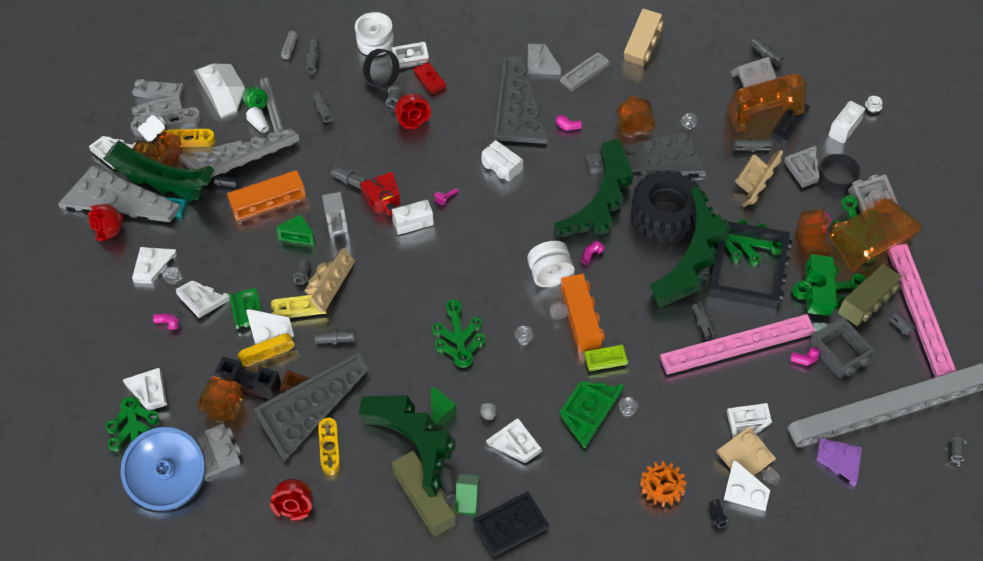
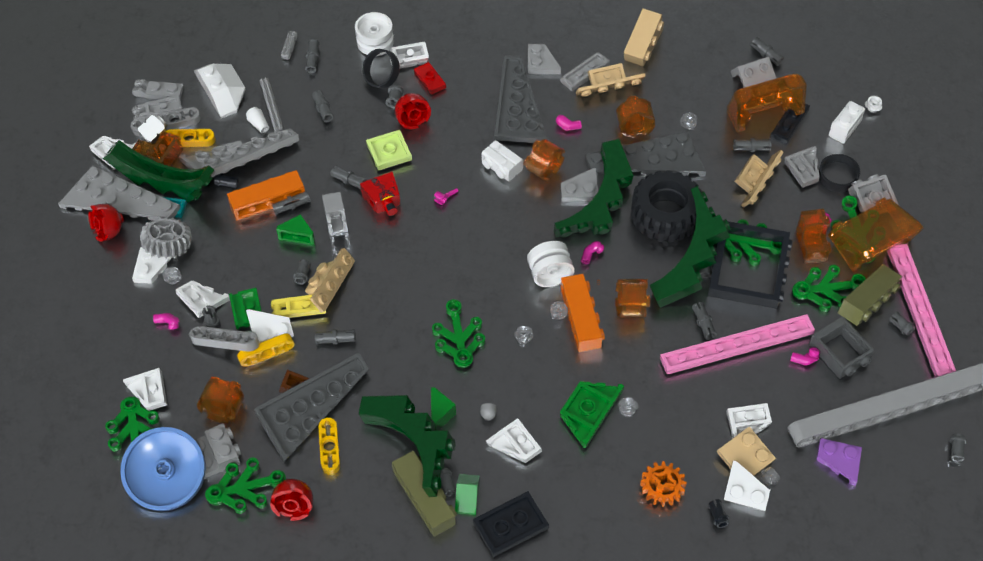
(166, 237): none -> light grey gear
(210, 317): none -> dark grey pin
(242, 487): none -> green plant
(243, 340): none -> light grey beam
(255, 97): green head -> none
(263, 383): black arch -> none
(303, 198): none -> dark grey pin
(388, 150): none -> yellowish green plate
(412, 217): white brick -> none
(544, 159): none -> clear orange brick
(580, 188): none -> light grey wing
(605, 358): lime plate -> none
(608, 77): none -> tan bracket
(632, 298): none -> clear orange brick
(822, 271): green arch -> none

